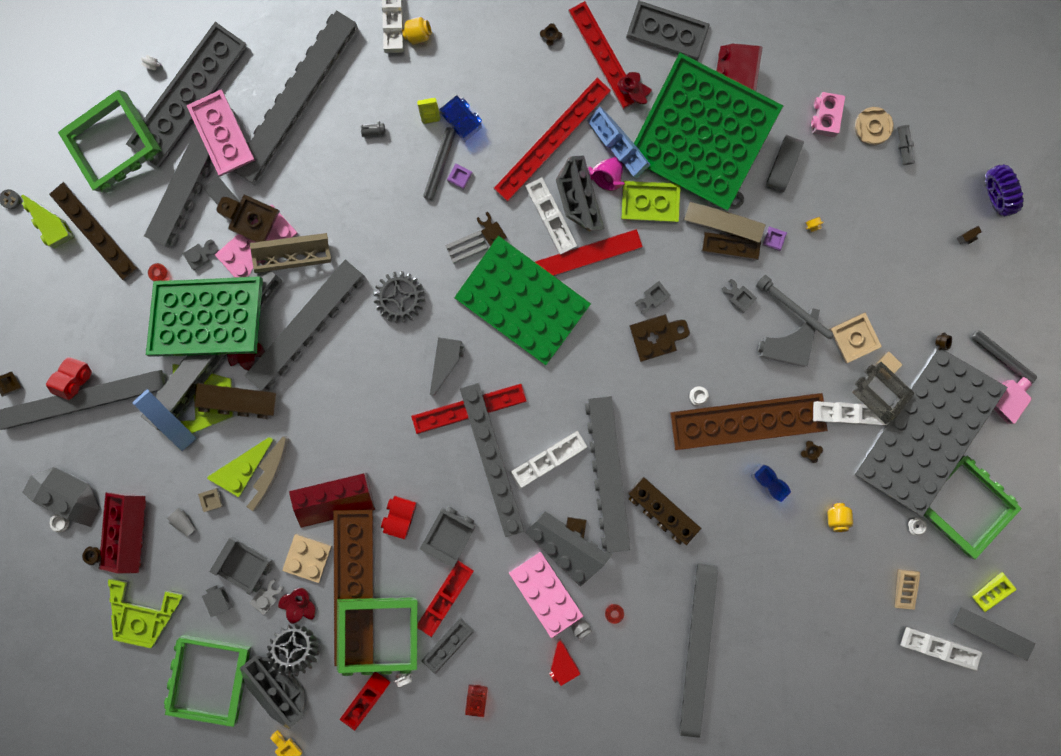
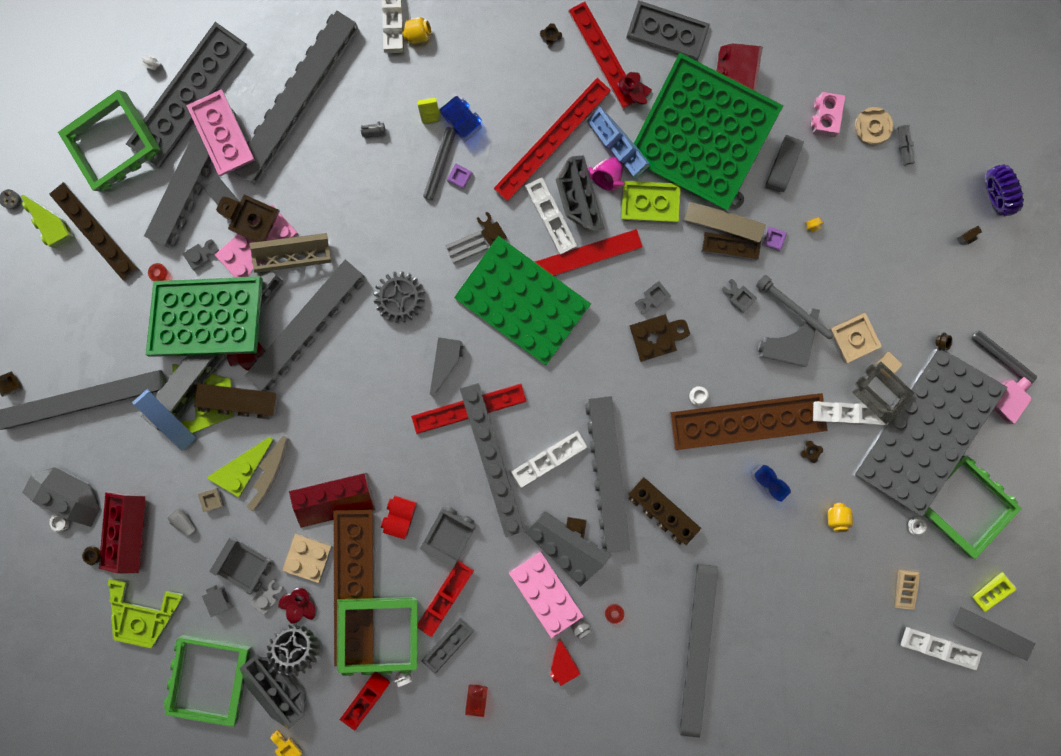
(68, 378): red brick -> none

